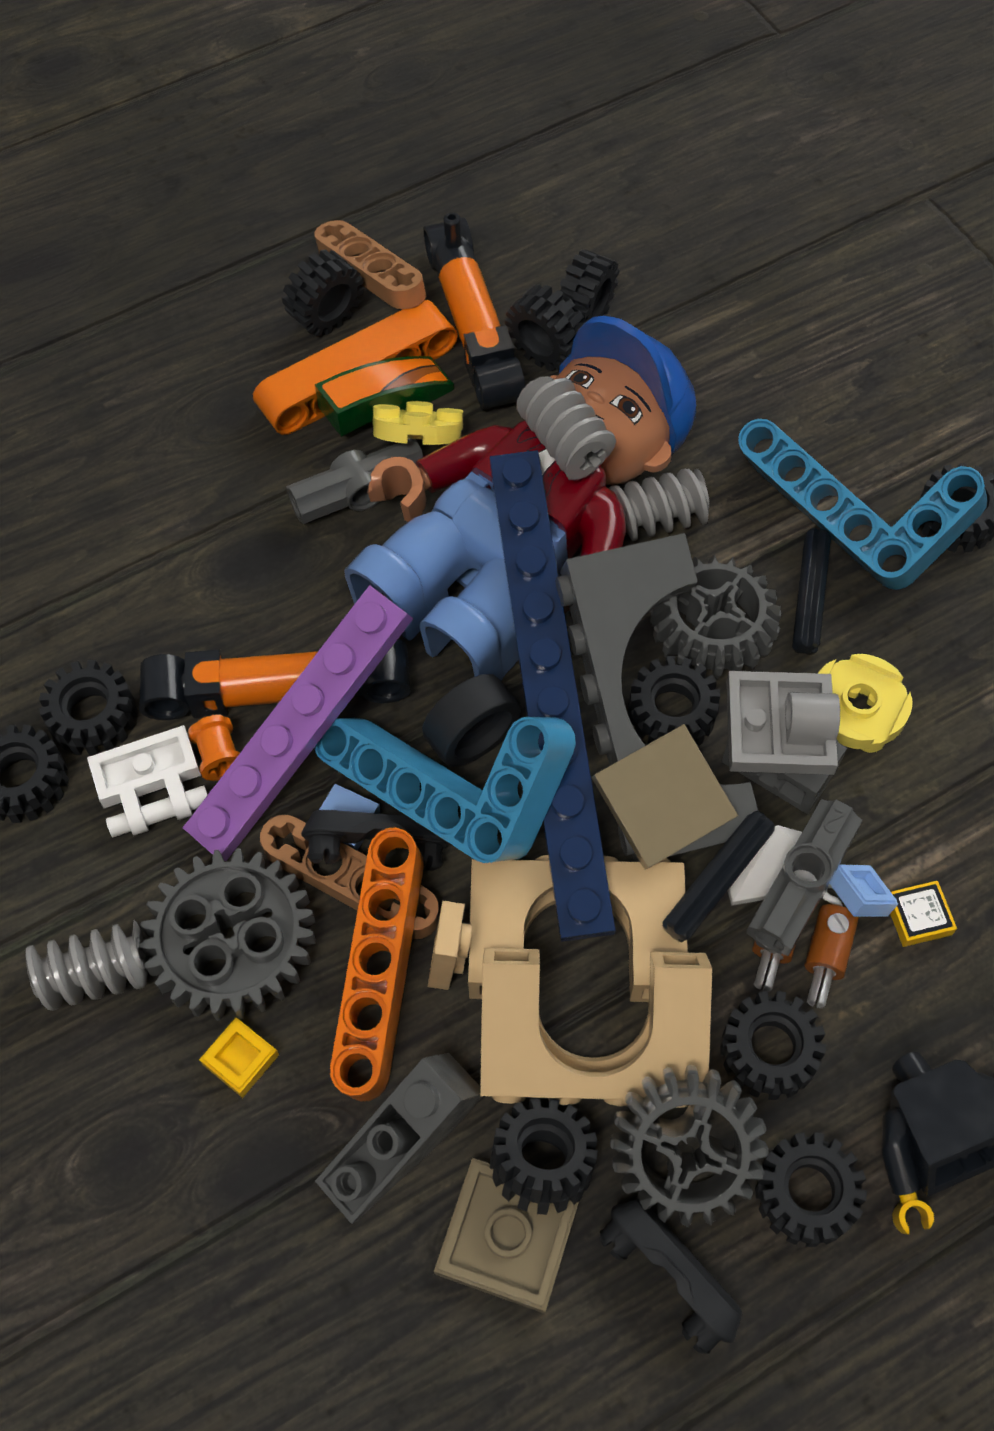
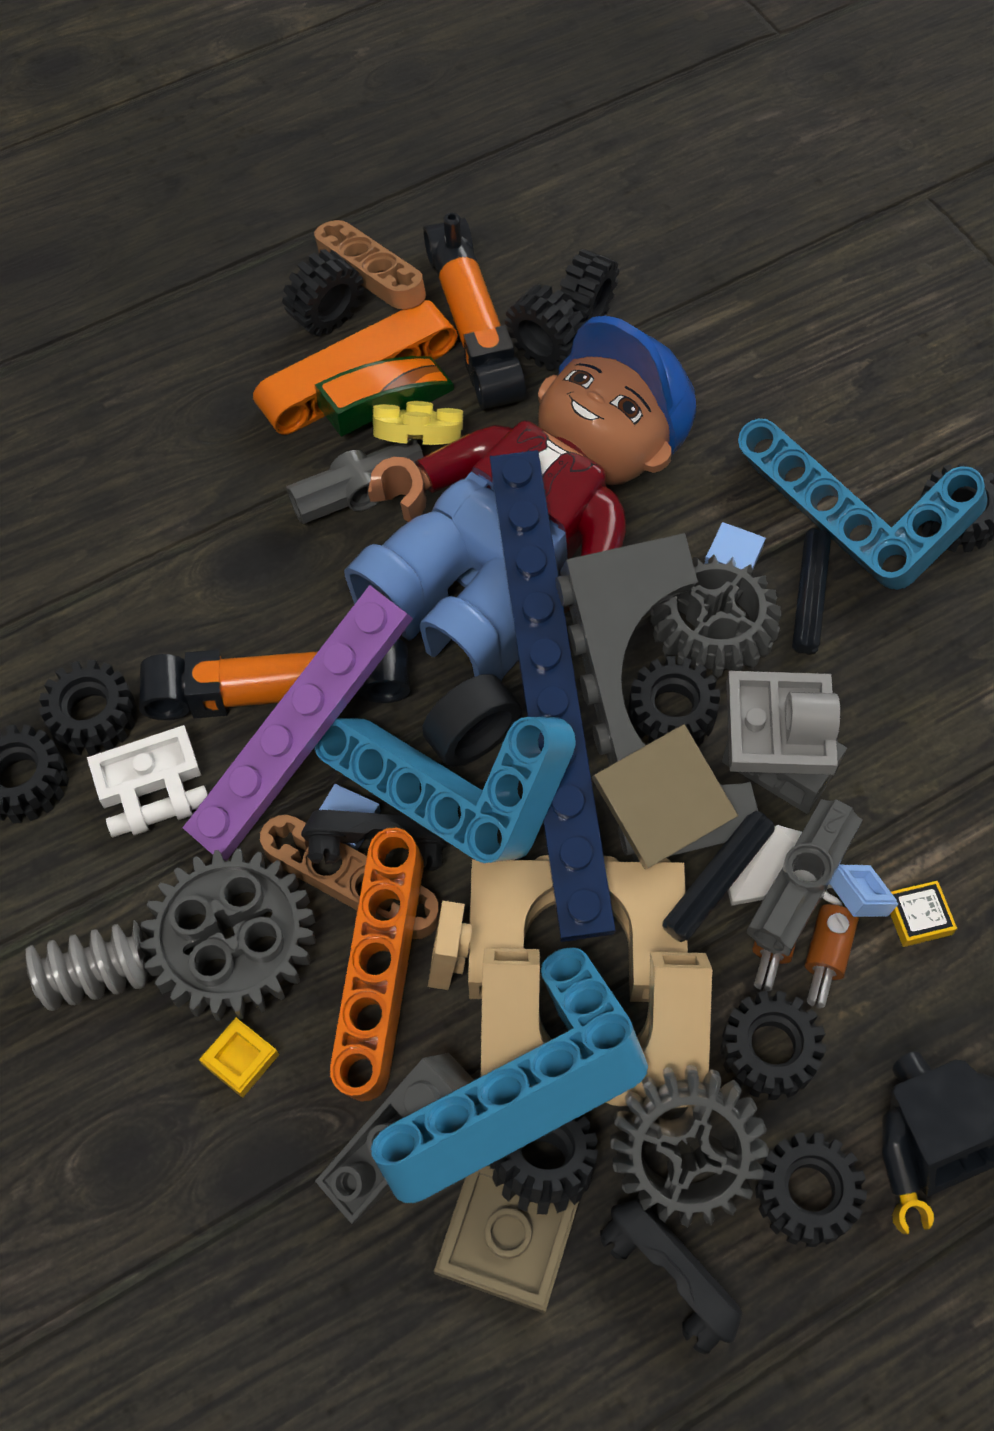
(214, 745): orange bush -> none
(524, 1097): none -> dark azure beam
(565, 425): light grey piece -> none
(664, 501): light grey piece -> none
(736, 543): none -> light blue tile
(886, 695): light yellow plate -> none

